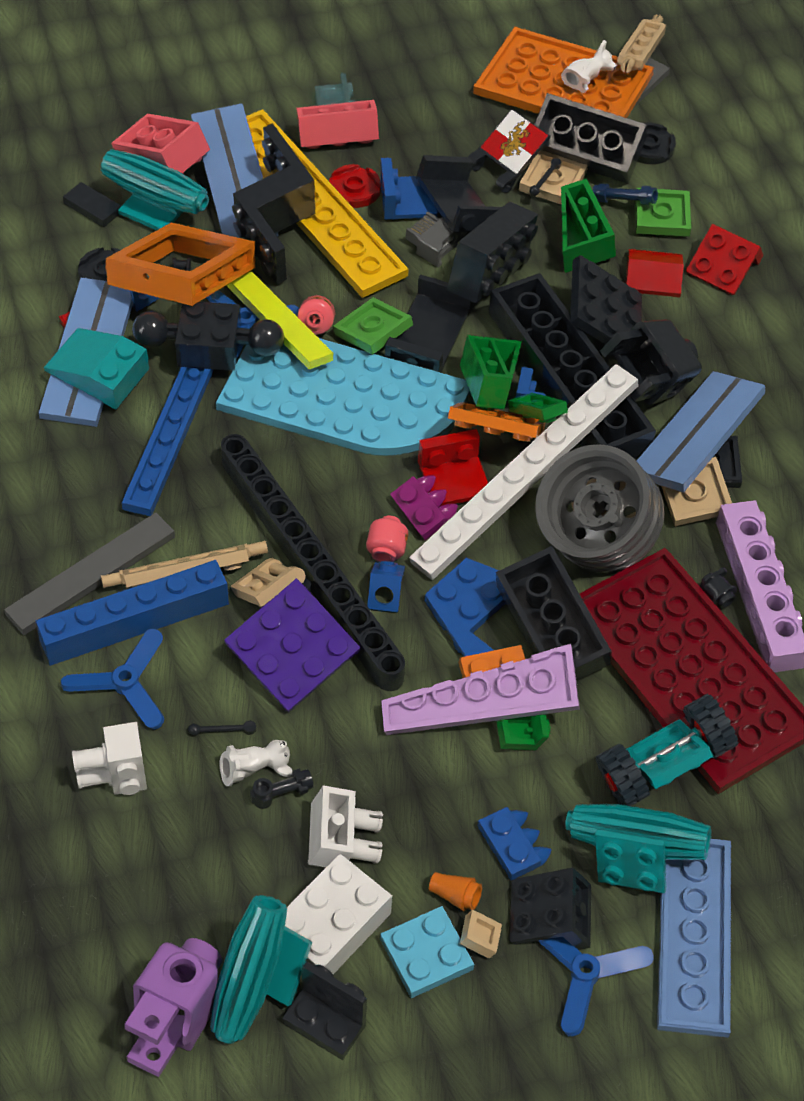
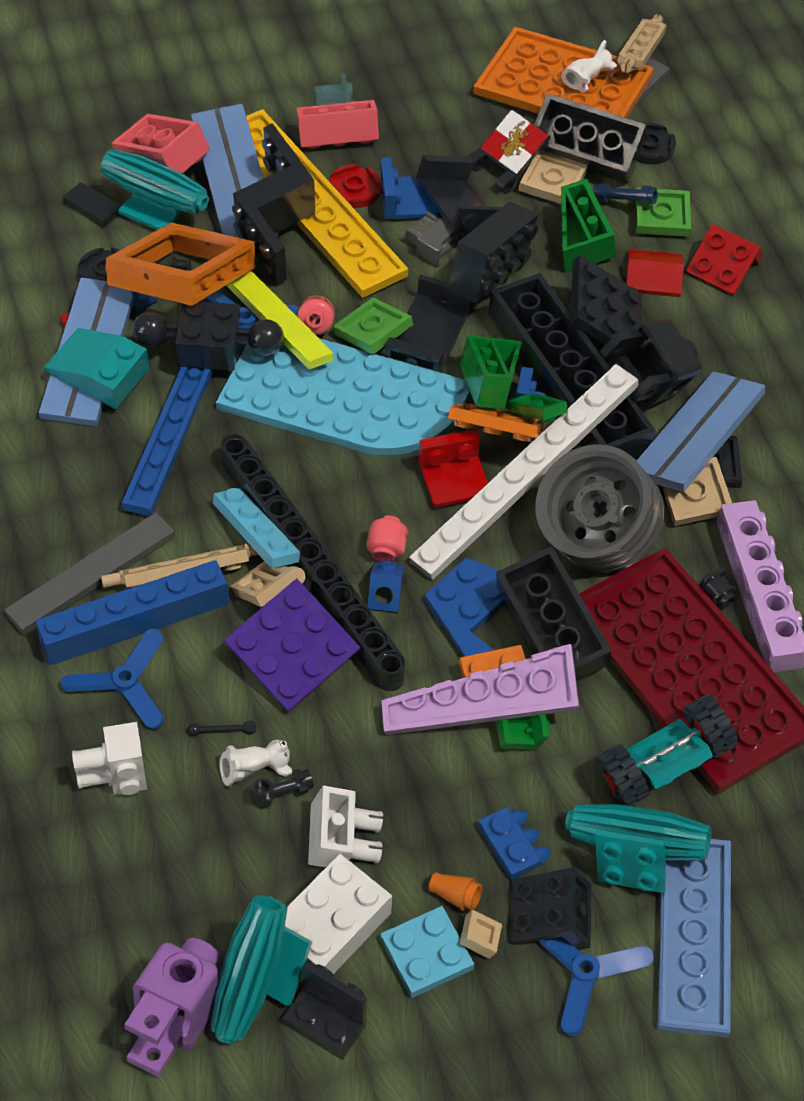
(256, 528): none -> medium azure plate
(423, 507): magenta plate -> none
(555, 164): black hinge -> none

